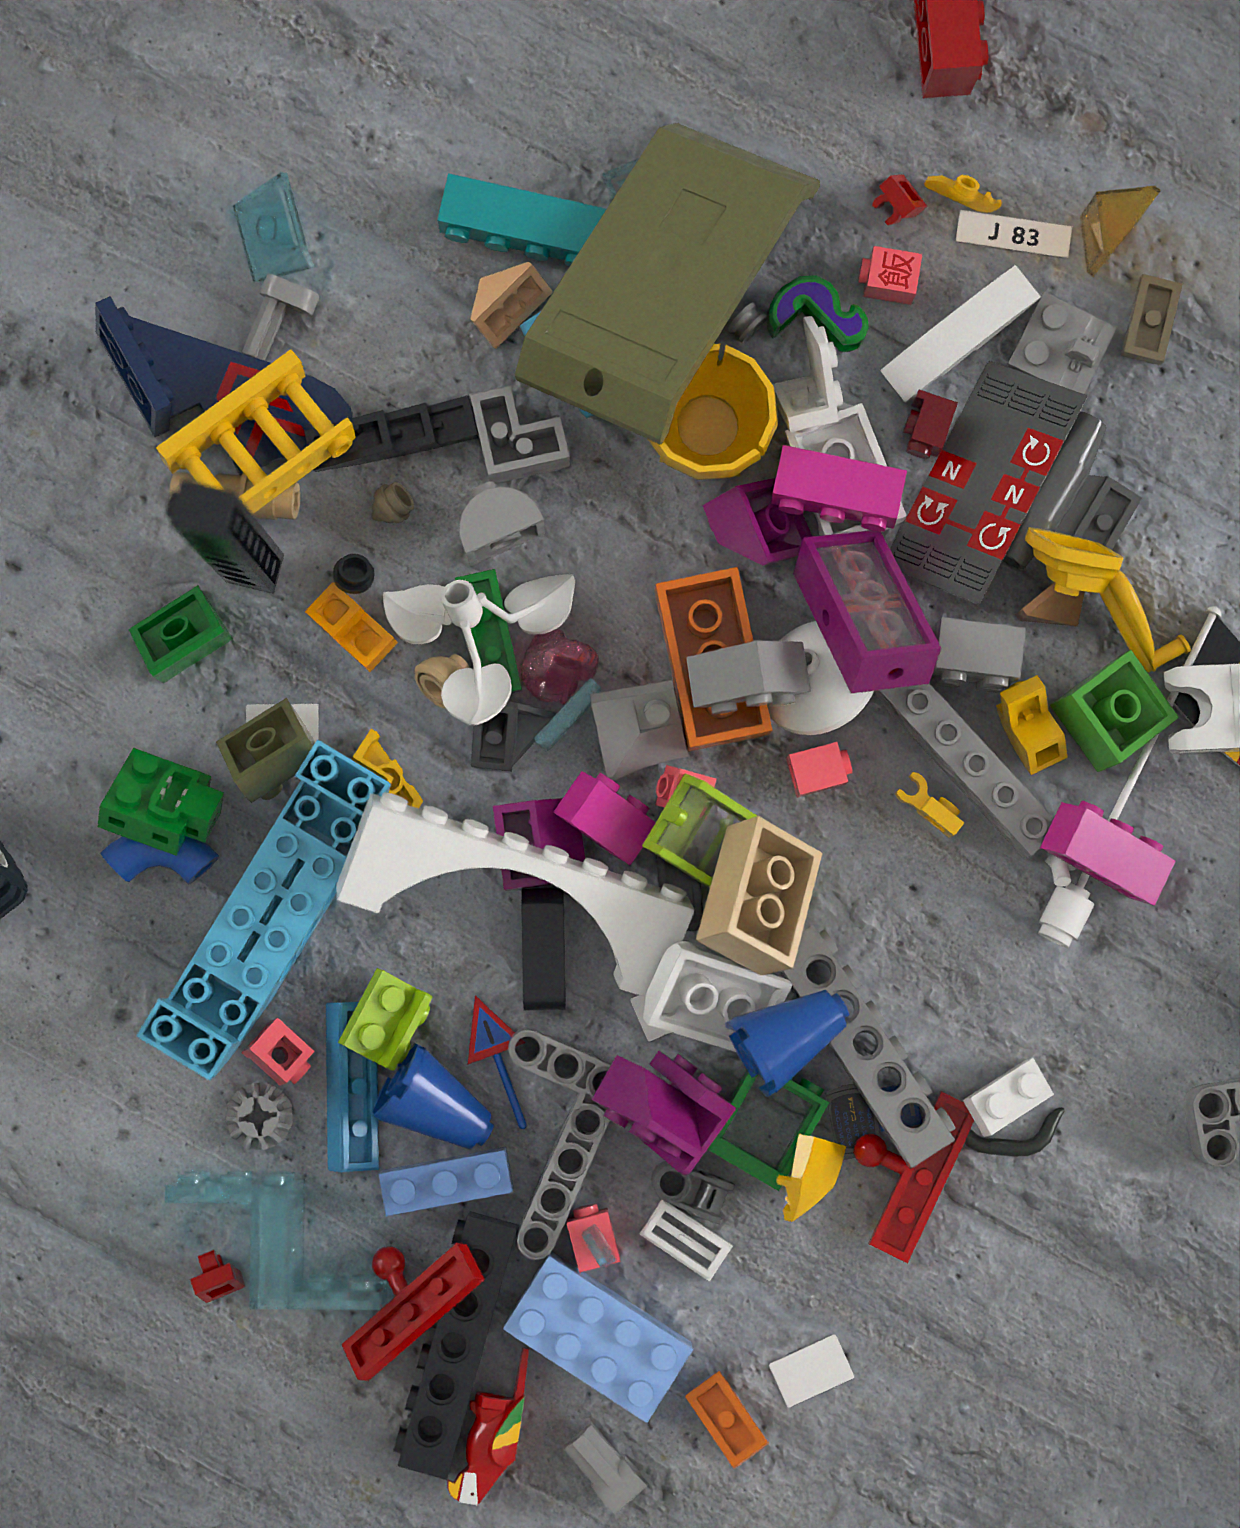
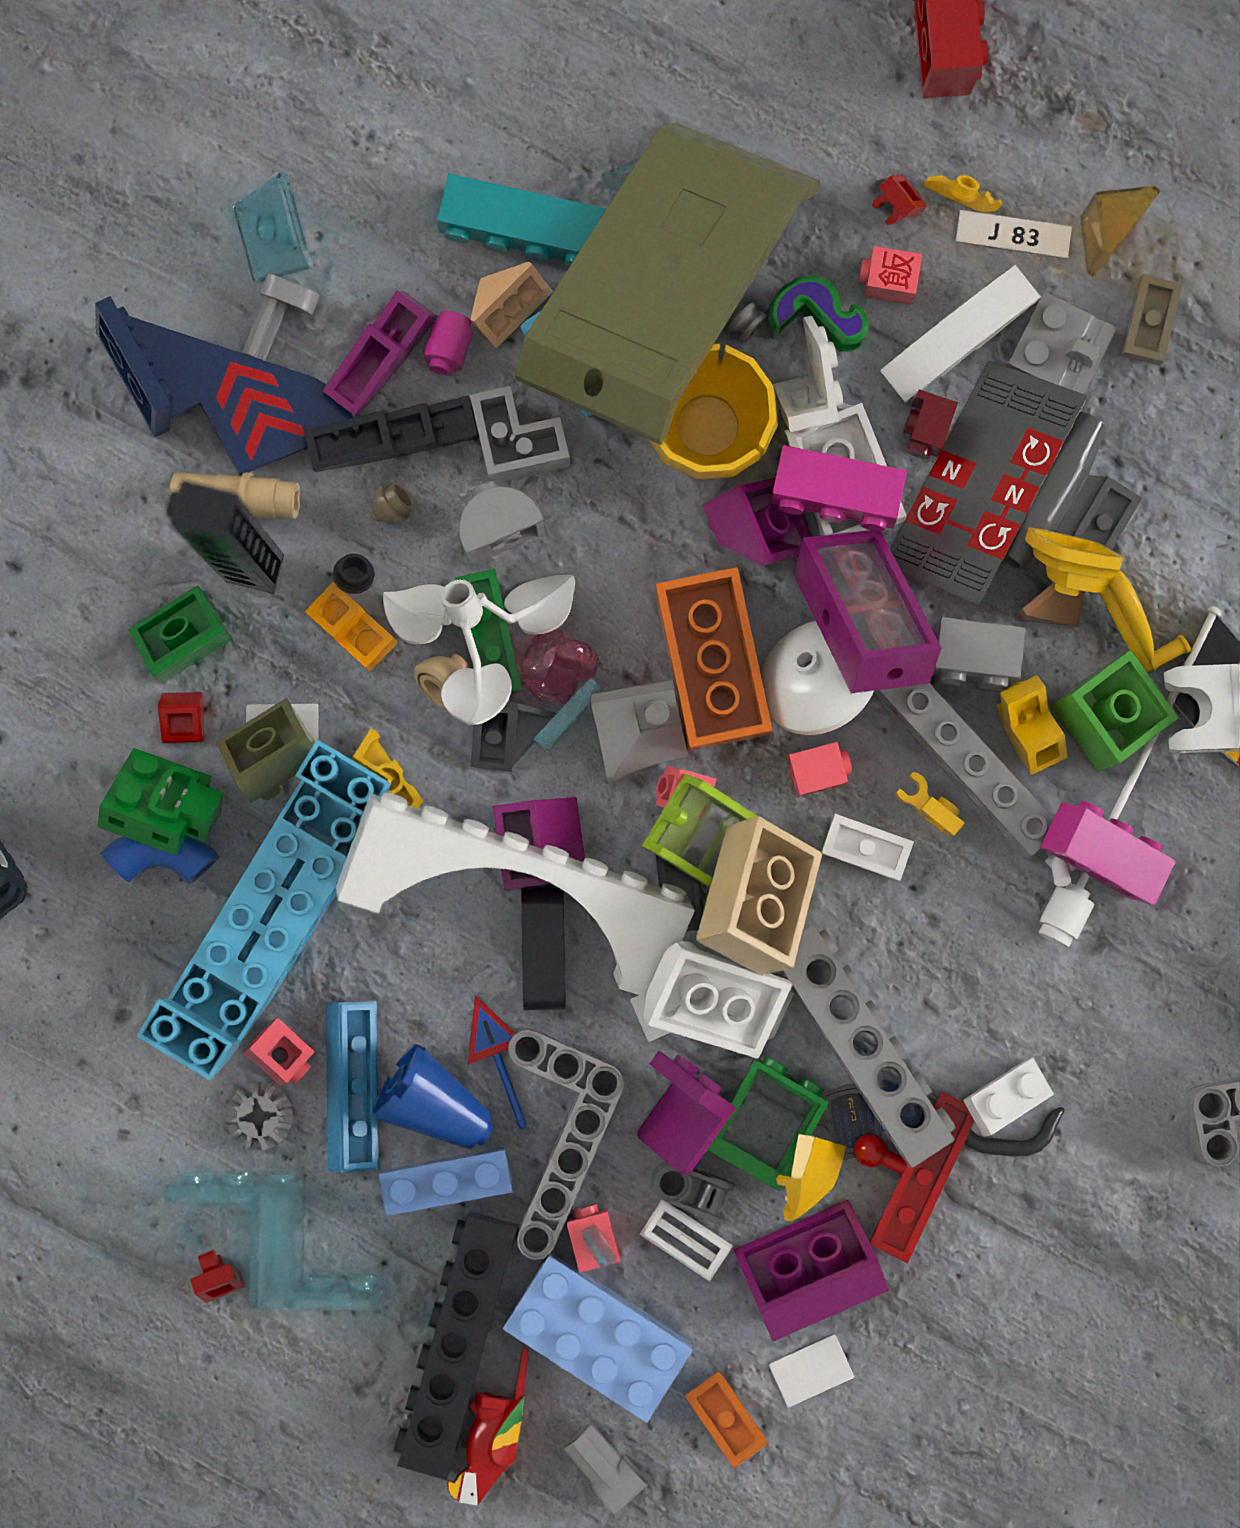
(181, 717): none -> red slope
(251, 403): yellow fence -> none
(379, 352): none -> magenta slope
(386, 1020): lime bracket -> none
(413, 1307): red plate -> none
(448, 343): none -> dark pink brick
(605, 816): dark pink piece -> none
(651, 1107): magenta slope -> none
(750, 673): light grey brick -> none
(786, 1036): blue cone -> none
(811, 1270): none -> magenta slope
(867, 847): none -> white plate

